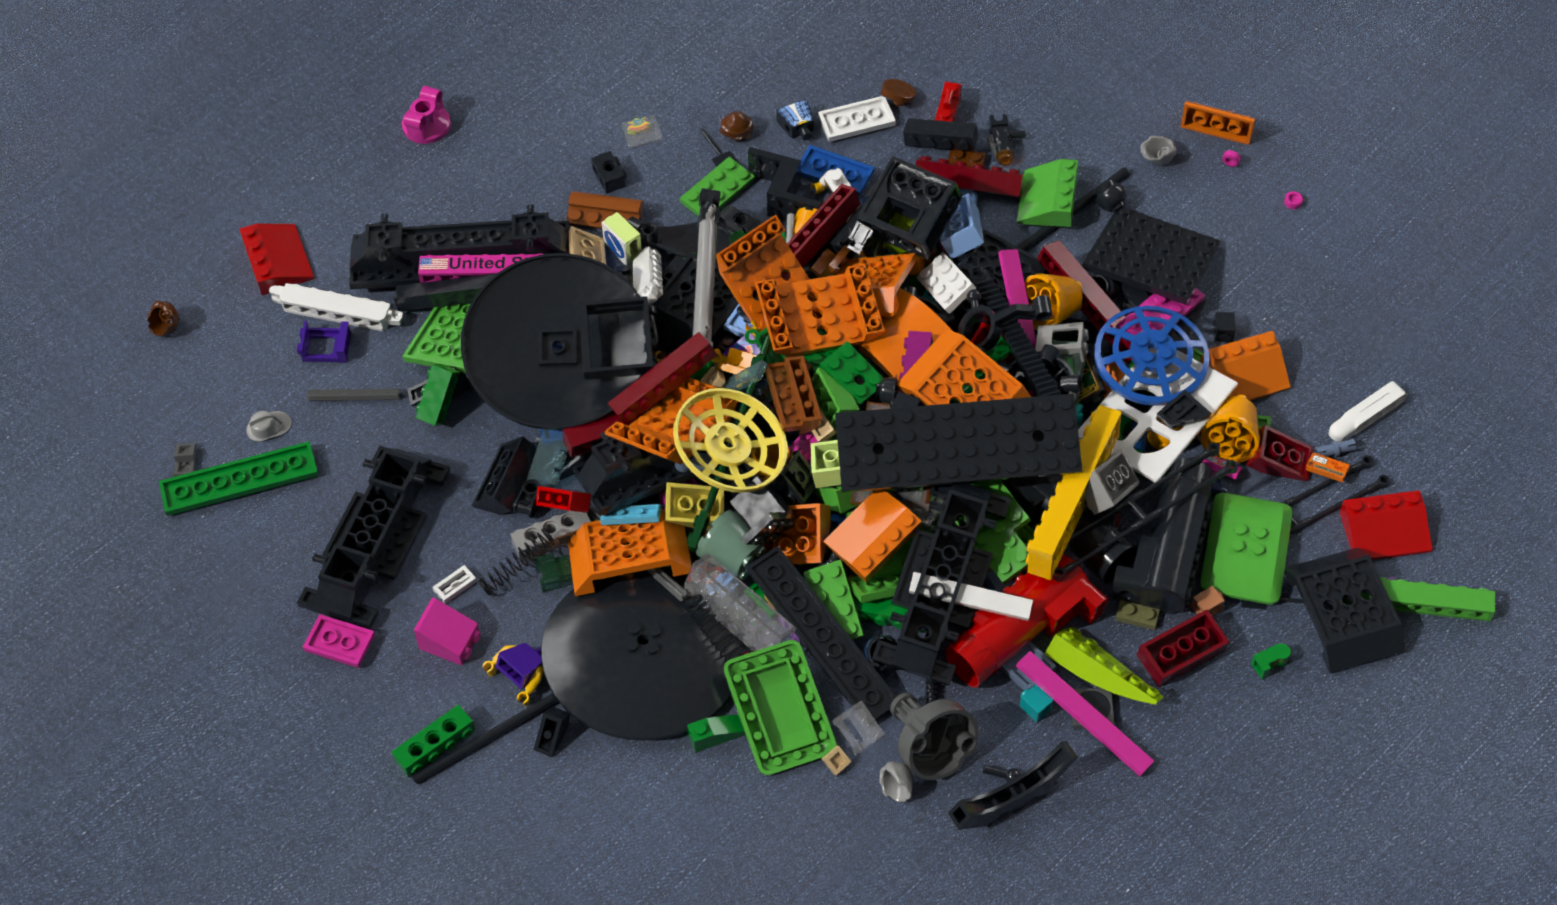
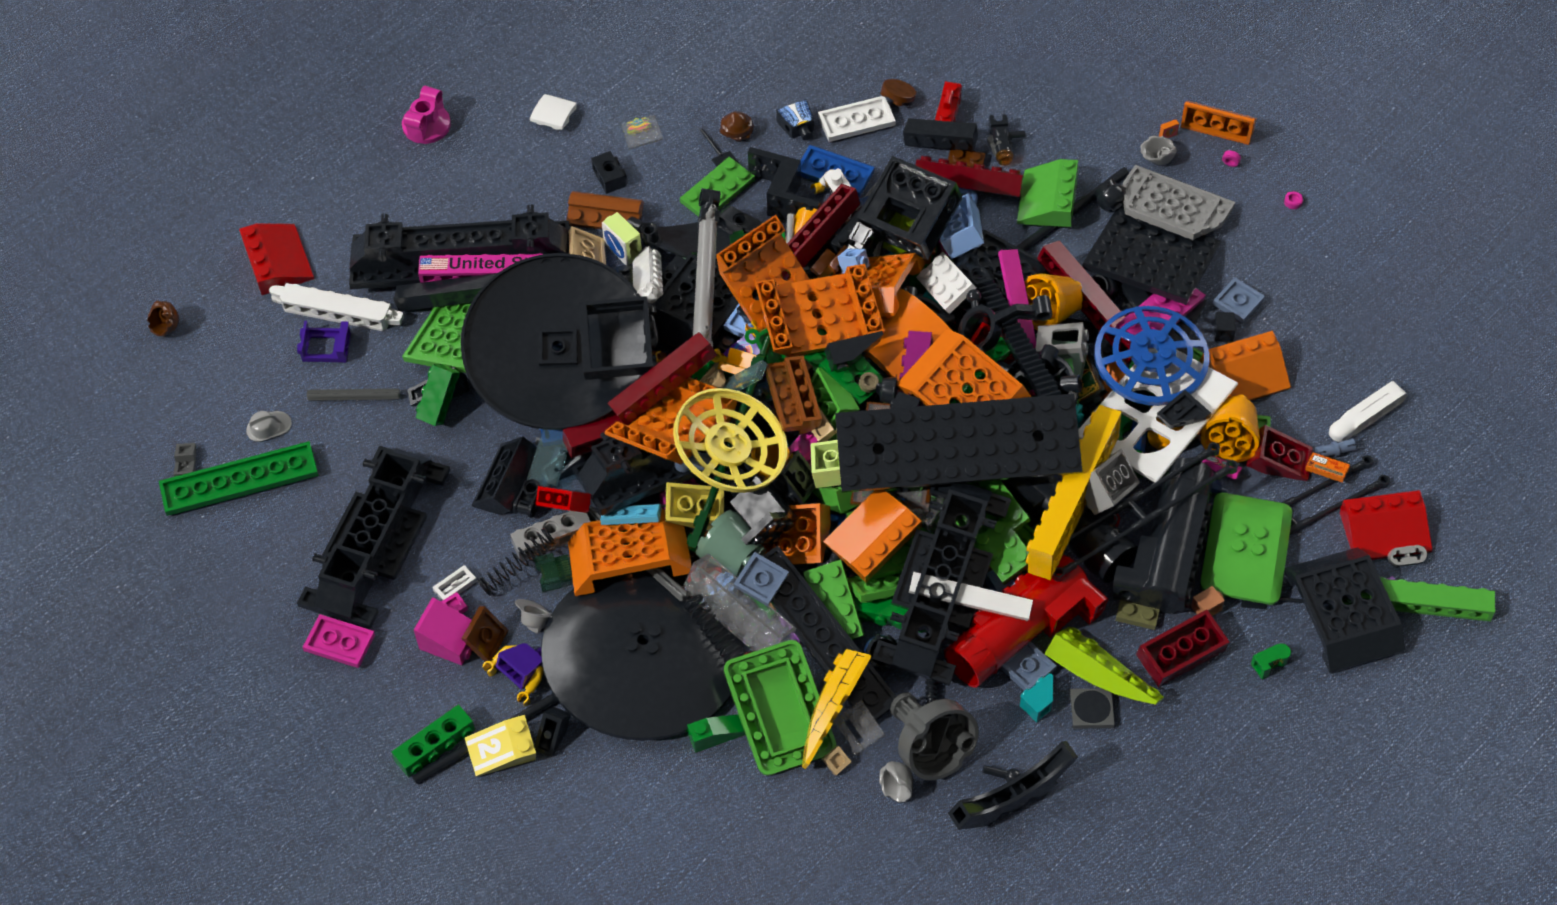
(456, 602): none -> dark pink plate
(485, 634): none -> reddish brown plate
(501, 746): none -> light yellow slope
(533, 614): none -> light grey piece
(553, 112): none -> white slope
(761, 579): none -> sand blue plate
(835, 692): none -> yellow wedge
(846, 352): none -> black slope
(852, 257): none -> light blue brick
(868, 382): none -> dark tan tile
(1085, 713): dark pink tile -> none
(1169, 129): none -> orange tile
(1173, 204): none -> light grey plate
(1238, 298): none -> sand blue plate
(1407, 551): none -> light grey beam

